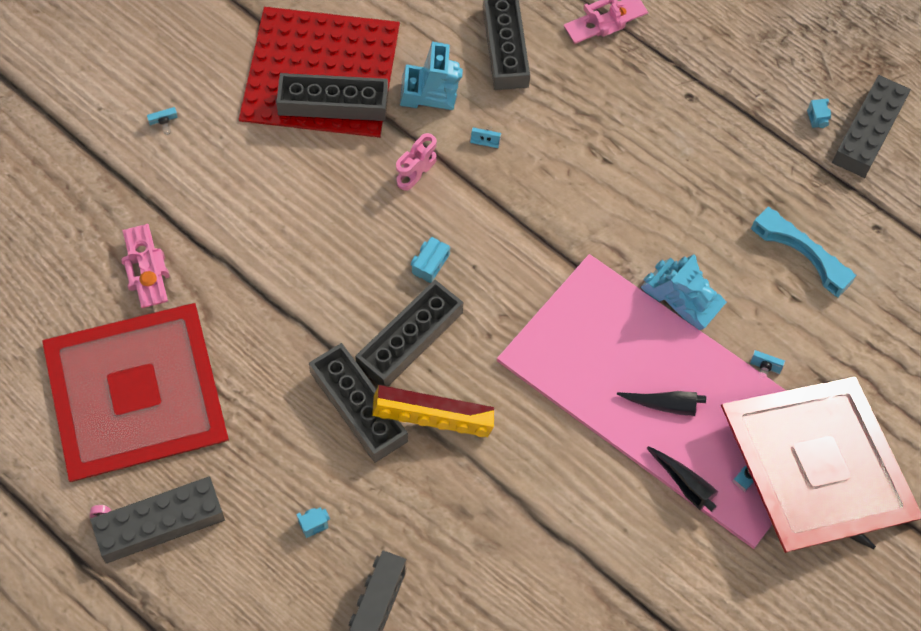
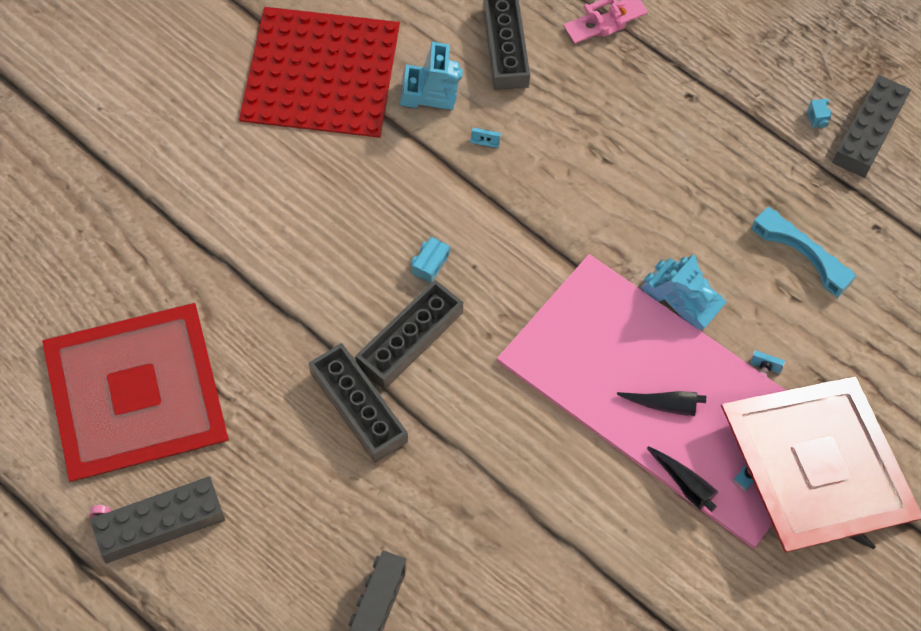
(151, 264): bright pink piece -> none
(163, 117): medium azure piece -> none
(313, 521): medium azure brick -> none
(332, 97): dark grey brick -> none
(416, 161): bright pink piece -> none
(433, 411): yellow brick -> none

